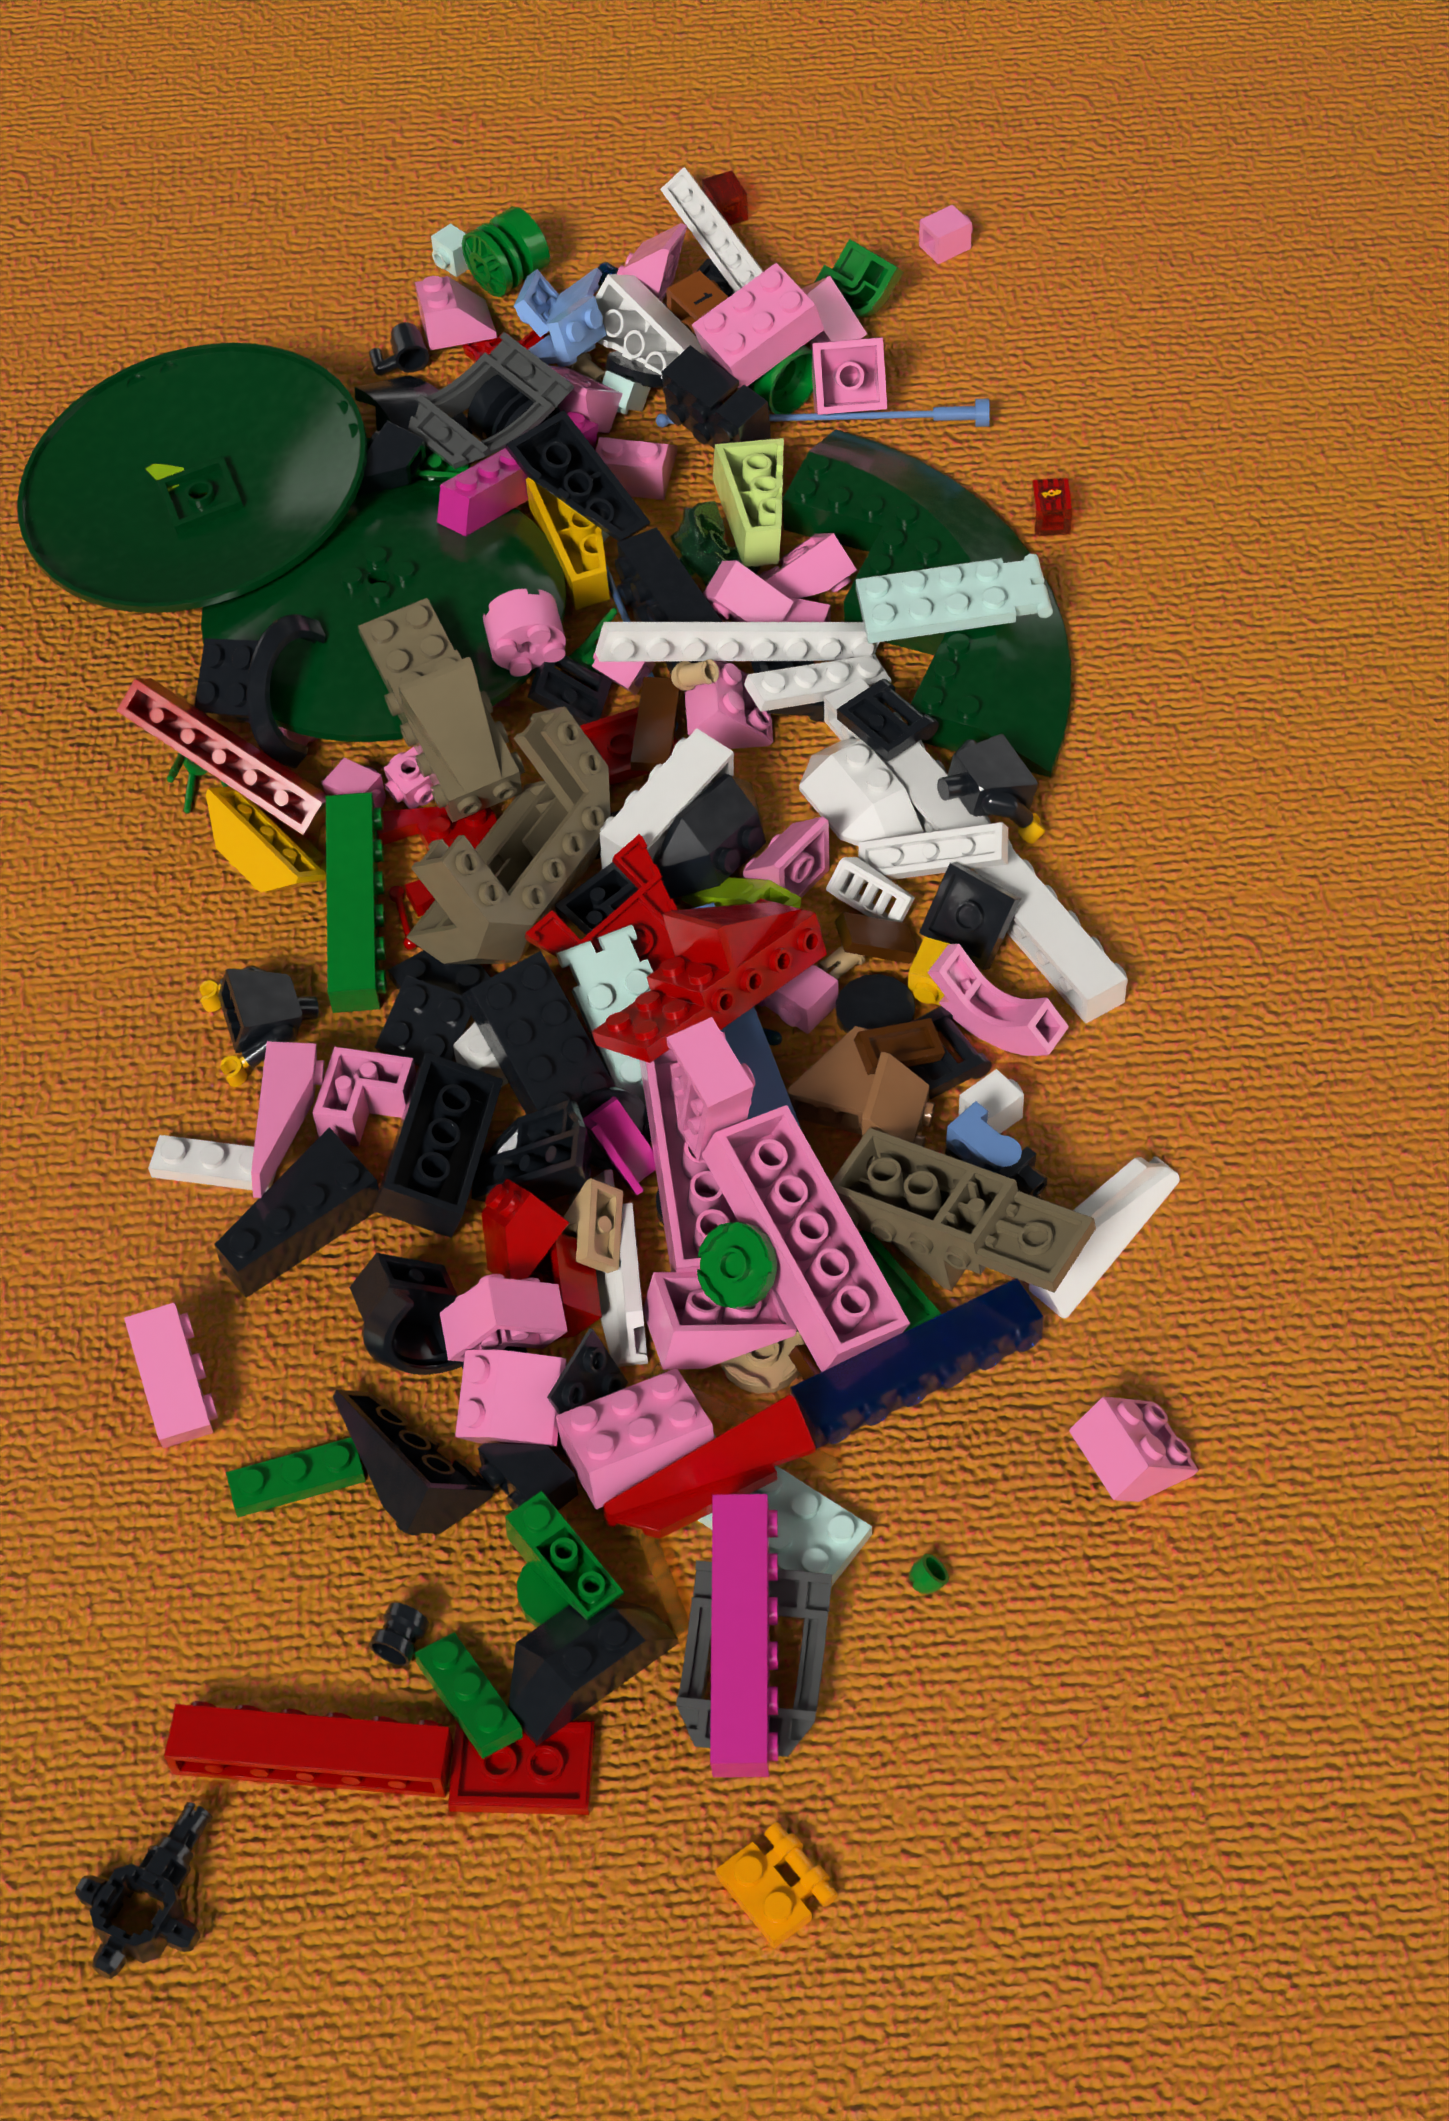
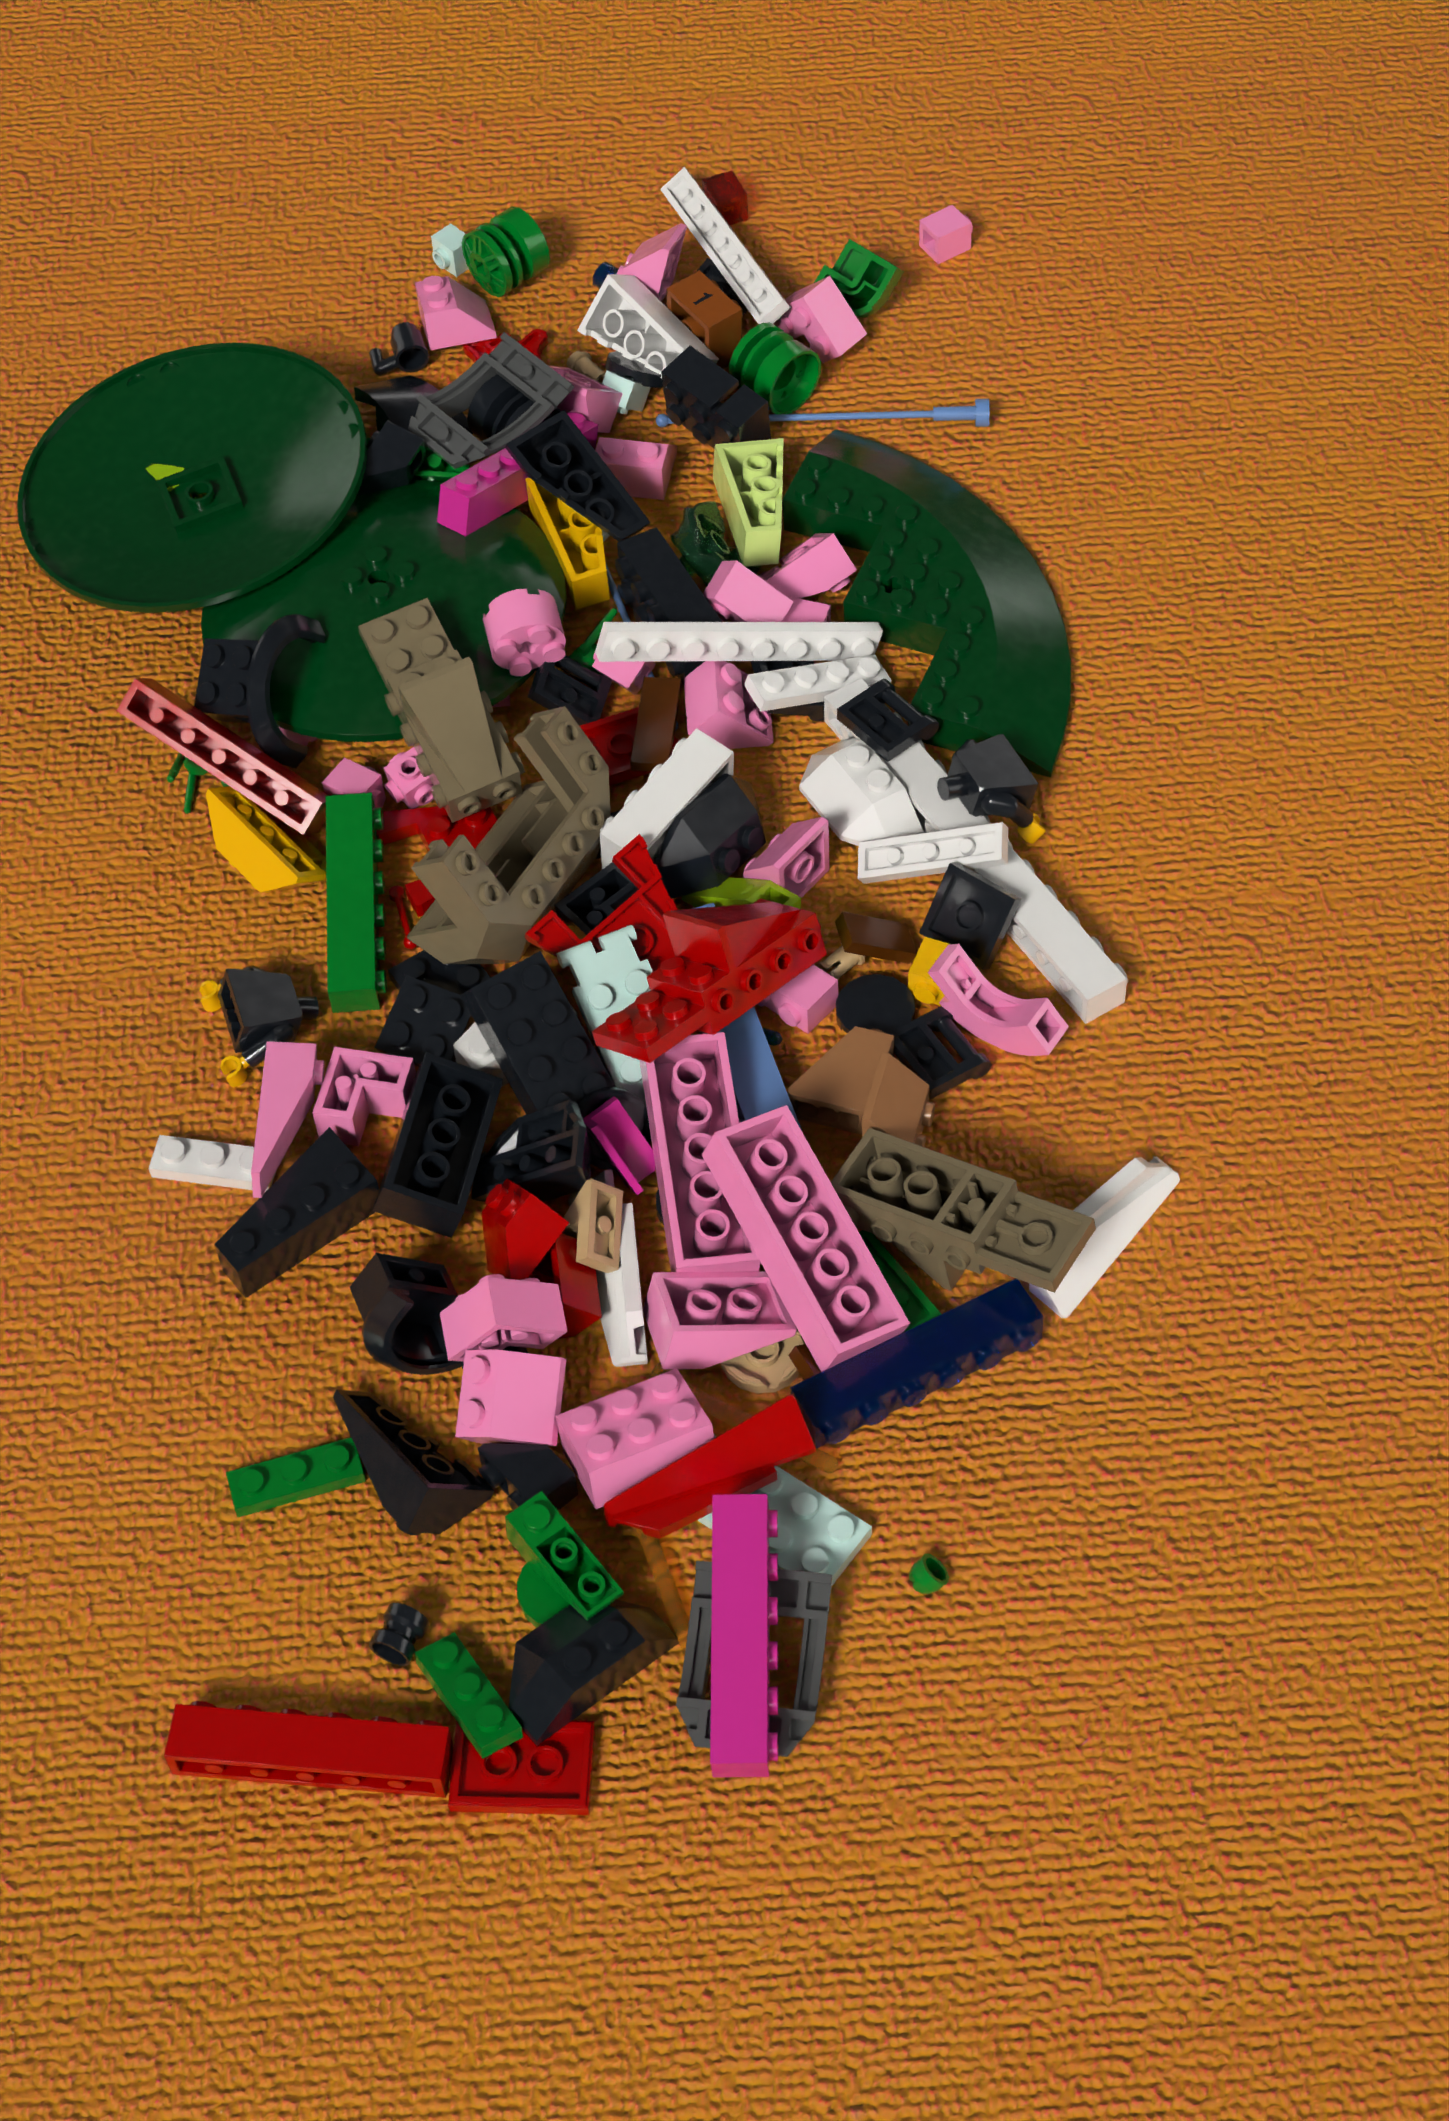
(160, 1877): black piece -> none
(171, 1374): bright pink wedge -> none
(541, 303): light blue bracket -> none
(571, 333): light blue bracket -> none
(586, 1376): black hinge -> none
(688, 674): tan pin -> none
(713, 1084): bright pink wedge -> none
(737, 1265): green tile -> none
(758, 326): bright pink brick -> none
(764, 1893): light orange plate -> none
(848, 376): bright pink slope -> none
(848, 881): white slope -> none
(908, 1042): reddish brown tile -> none
(951, 598): light aqua hinge -> none
(977, 1143): medium blue hips -> none
(999, 1096): white brick -> none
(1051, 507): clear red brick -> none
(1132, 1448): bright pink slope -> none

